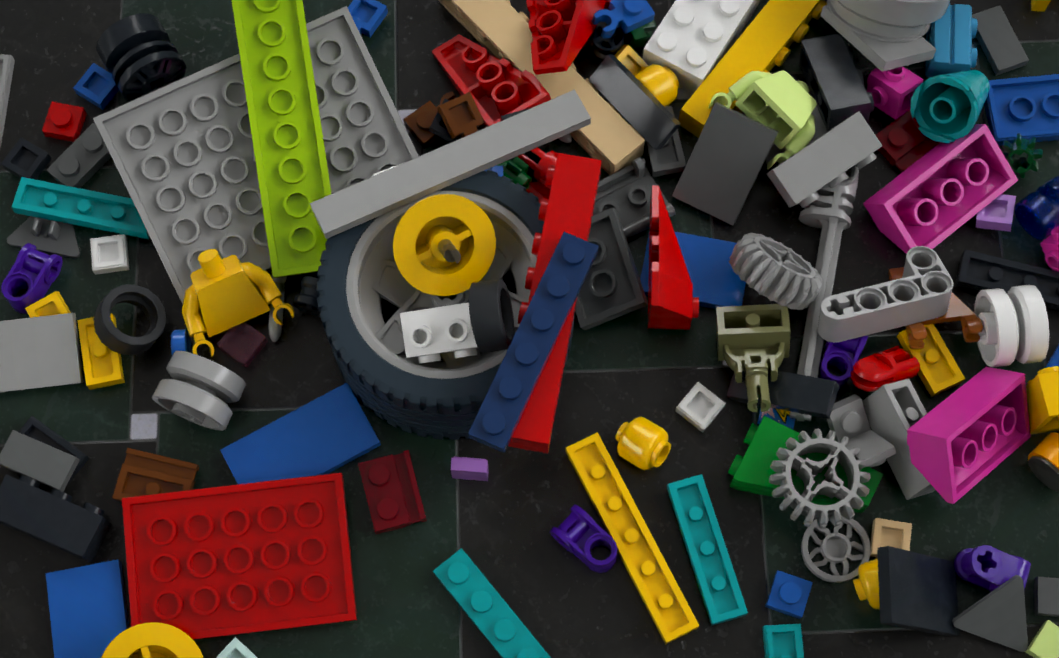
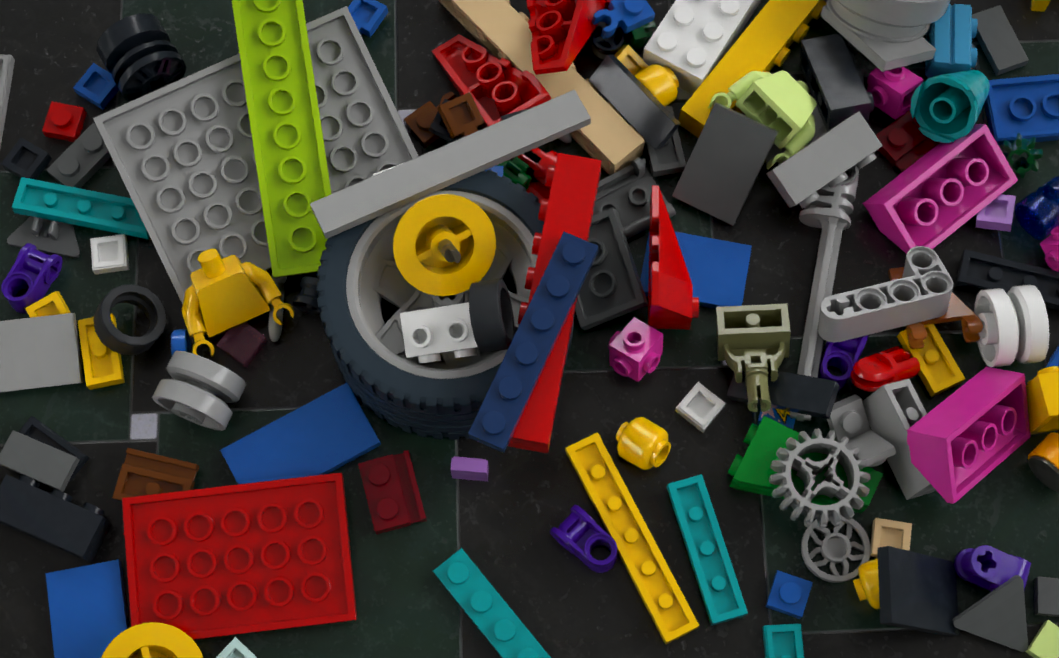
(635, 350): none -> dark pink brick
(775, 271): light grey gear -> none

